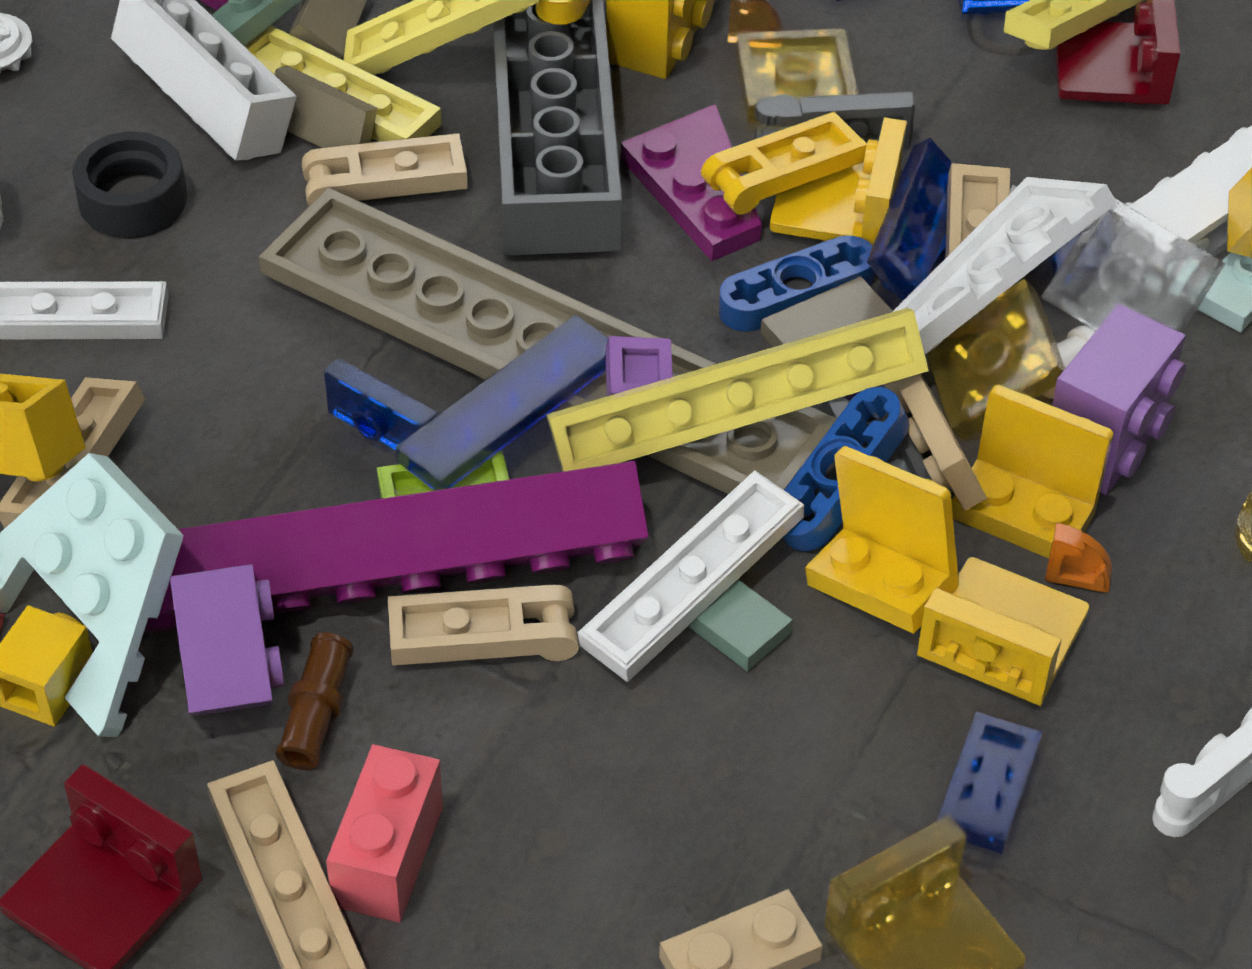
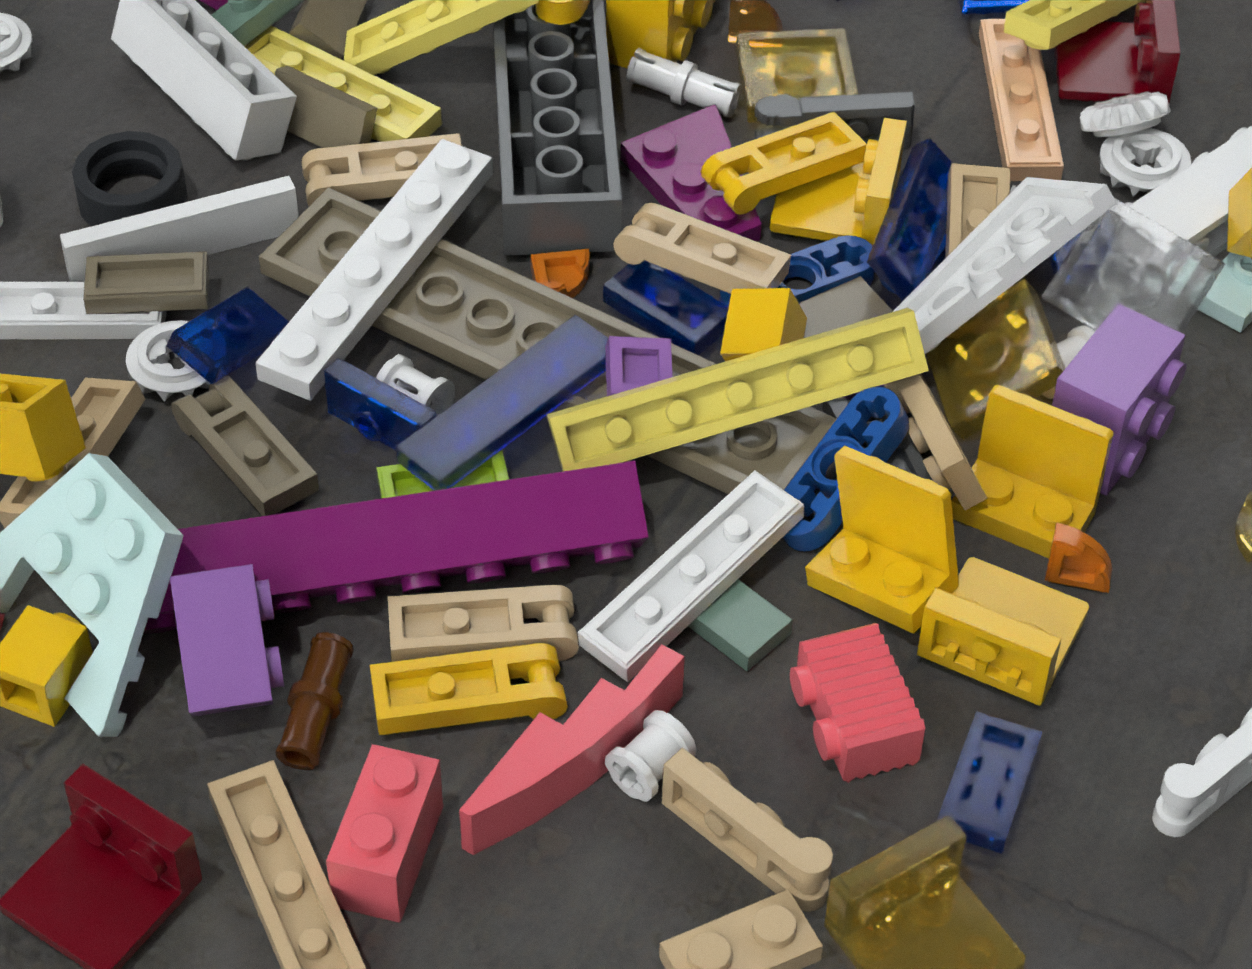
(146, 282): none -> dark tan tile
(149, 364): none -> white gear
(192, 226): none -> white tile
(227, 335): none -> clear blue plate
(246, 446): none -> dark tan plate
(374, 269): none -> white plate
(437, 390): none -> white bush
(467, 688): none -> yellow plate
(559, 760): none -> coral slope
(562, 270): none -> orange tile
(641, 762): none -> white bush
(667, 305): none -> clear blue plate
(683, 82): none -> white pin
(700, 250): none -> tan plate
(747, 830): none -> tan plate
(761, 321): none -> yellow brick
(858, 702): none -> coral brick
(1020, 104): none -> light nougat tile
(1124, 114): none -> white gear
(1142, 147): none -> white gear

